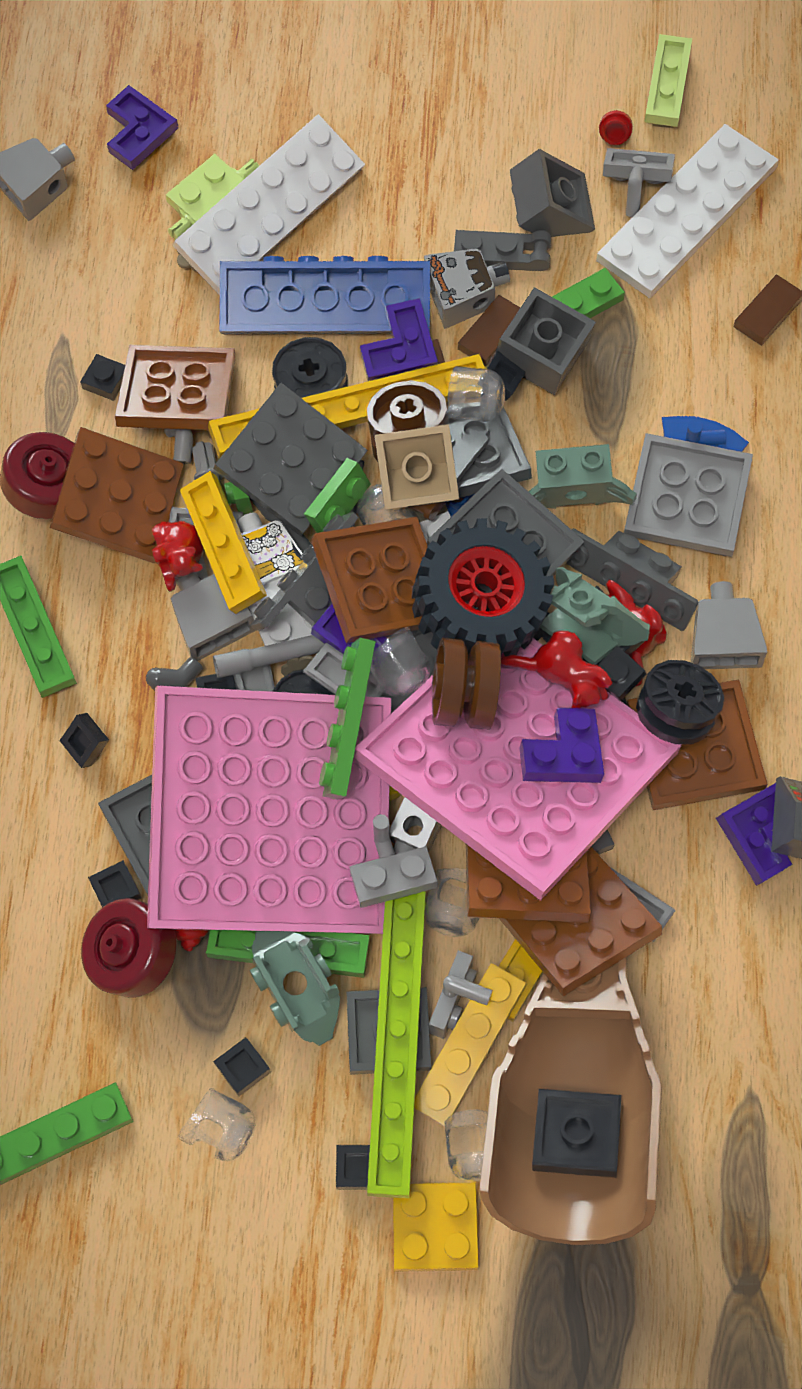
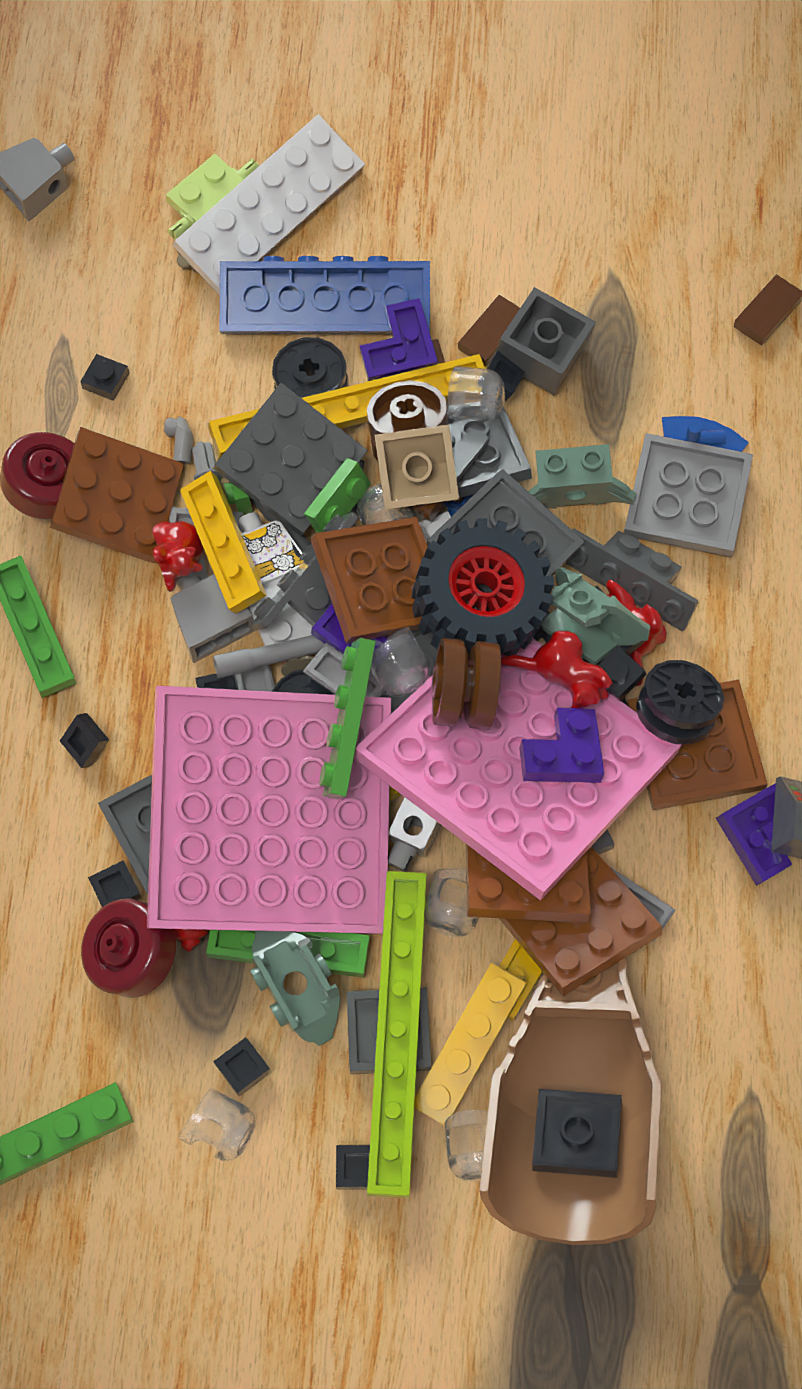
(144, 128): dark purple plate -> none
(171, 677): dark grey arm -> none
(175, 387): plate -> none
(391, 874): light grey plate -> none
(436, 1228): yellow plate -> none
(457, 984): light grey plate -> none
(463, 284): light grey torso -> none
(508, 248): dark grey plate -> none
(551, 196): dark grey slope -> none
(592, 294): bright green plate -> none
(615, 127): red plate -> none
(636, 167): light grey plate -> none
(668, 80): yellowish green plate -> none
(687, 211): white plate -> none
(727, 631): light grey torso -> none

